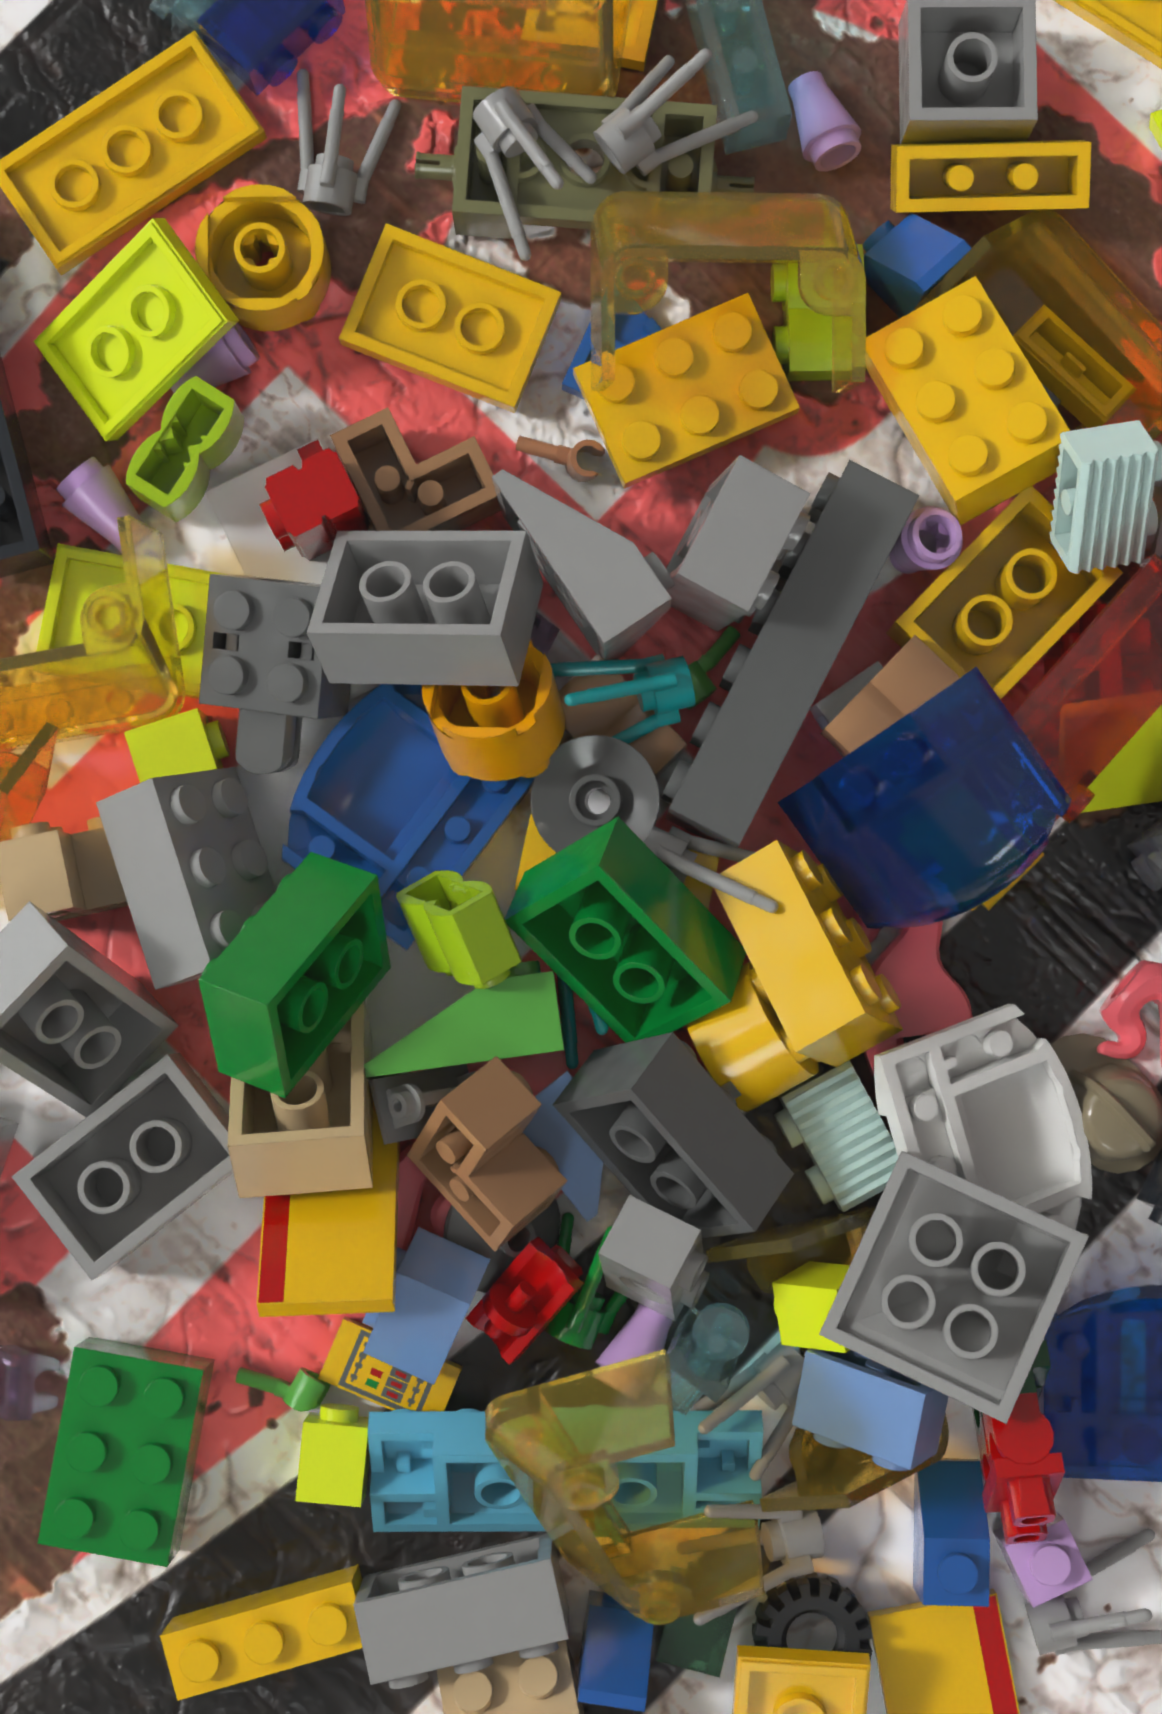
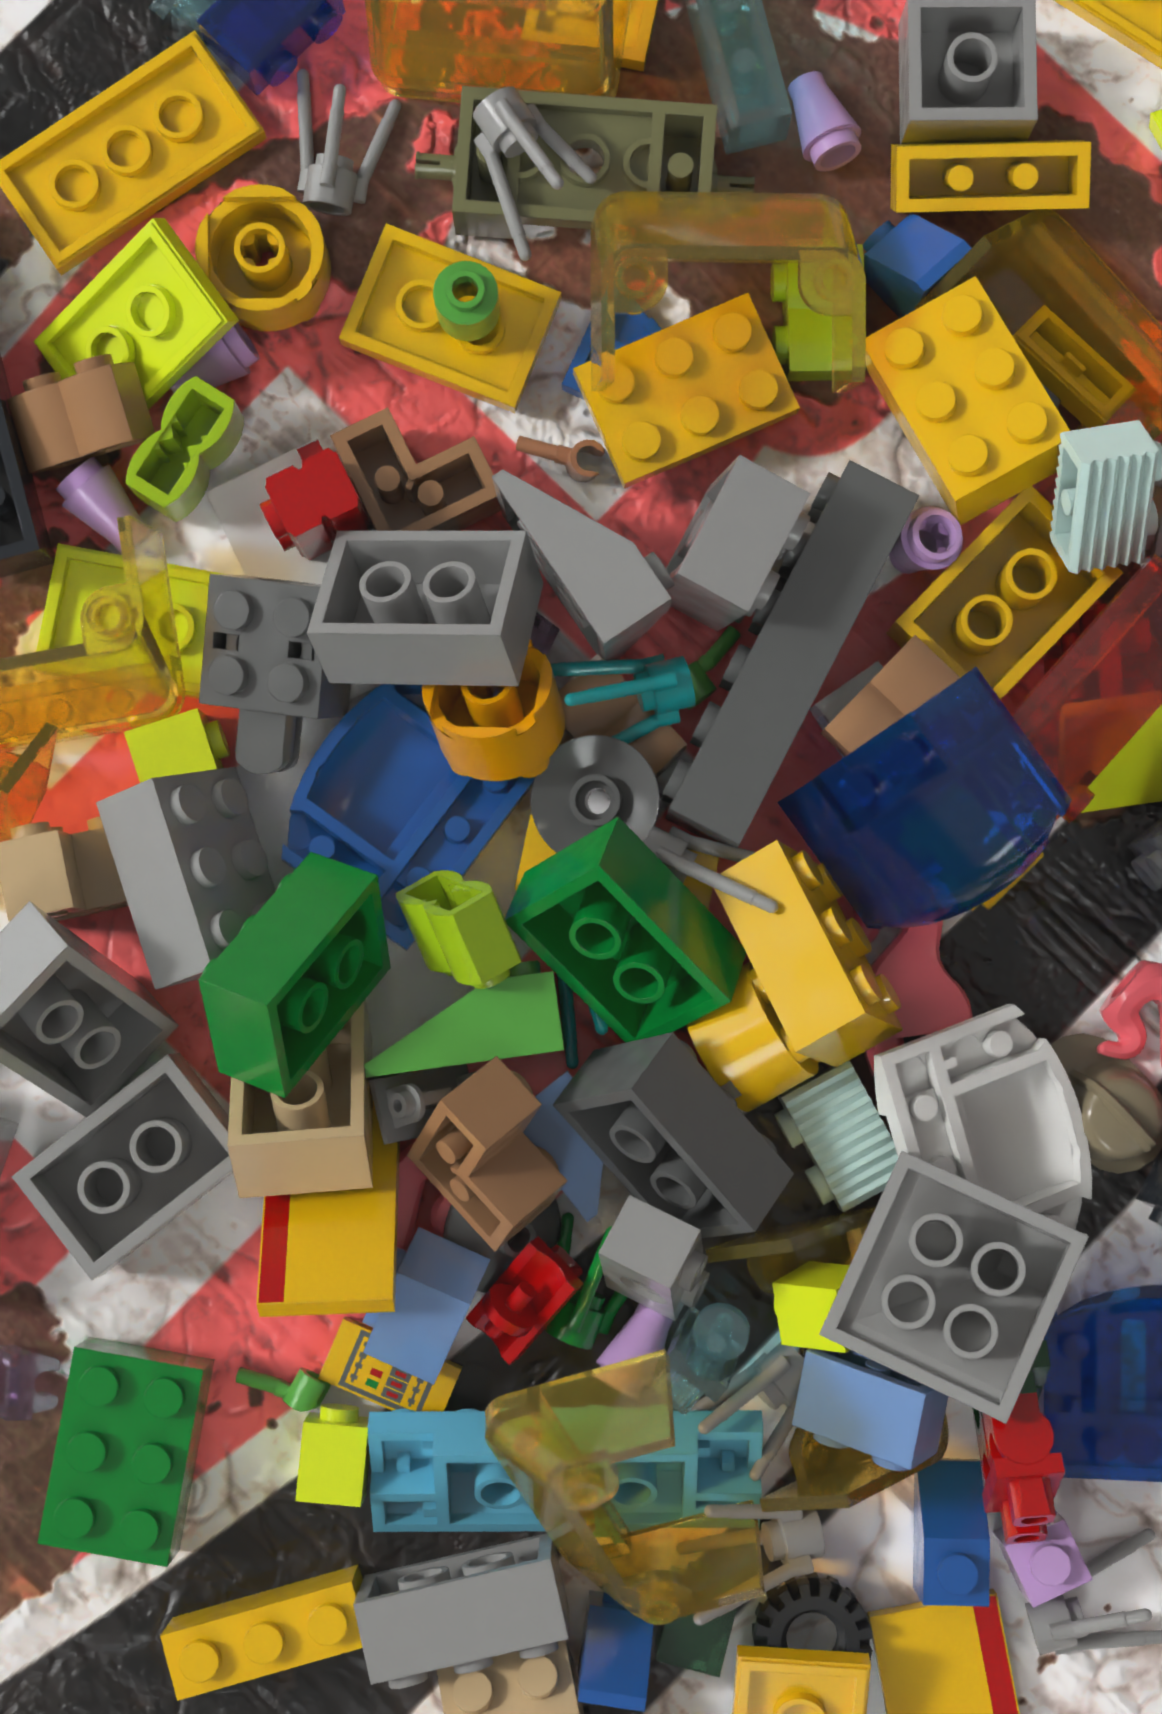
(80, 415): none -> medium nougat brick
(466, 319): none -> bright green brick
(630, 131): light grey plant -> none

